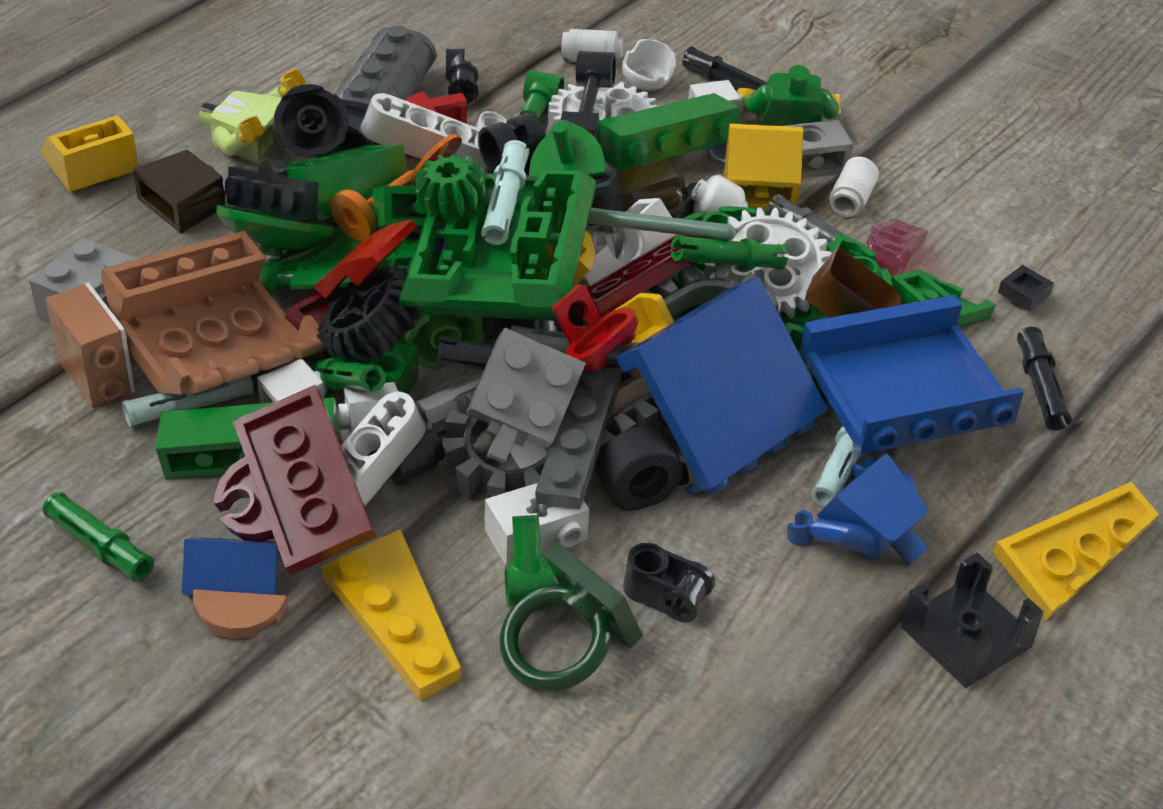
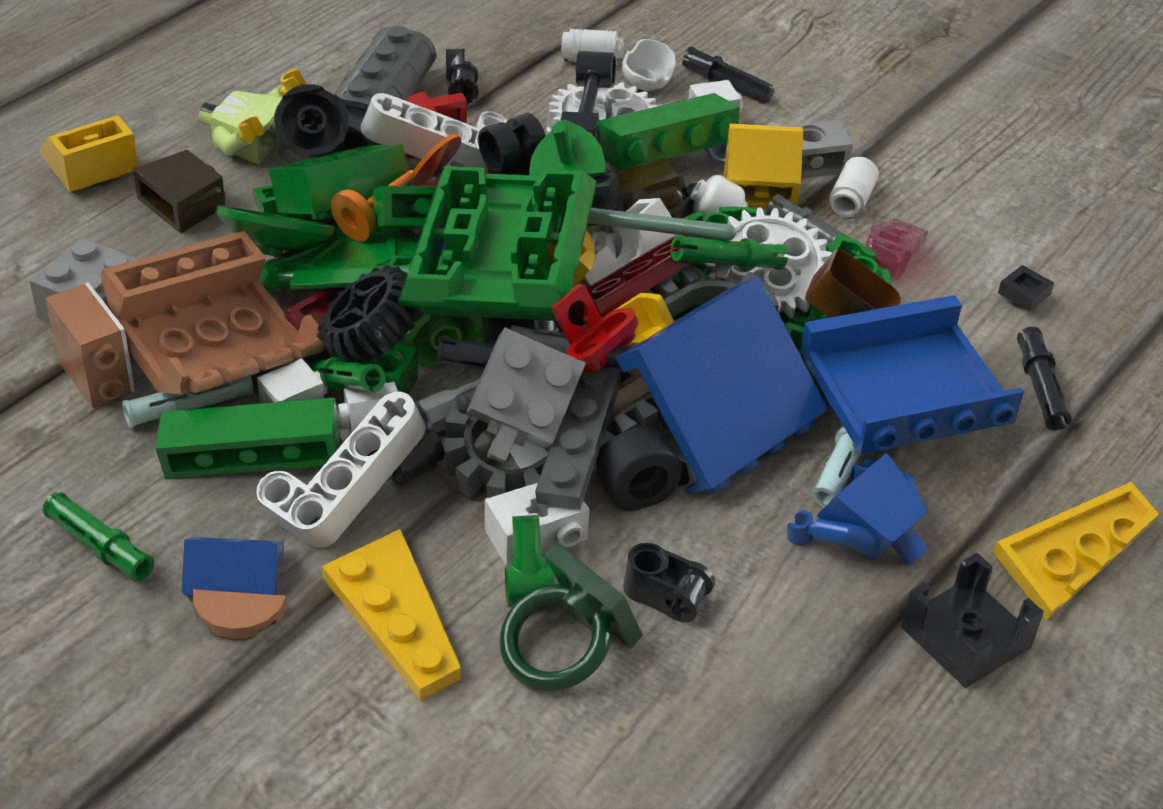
(272, 191): black hinge -> none
(294, 483): plate -> none
(366, 257): red slope -> none
(450, 186): green gear -> none
(508, 180): light aqua pin -> none
(539, 91): green pin -> none
(791, 99): green torso -> none
(922, 286): green wing -> none

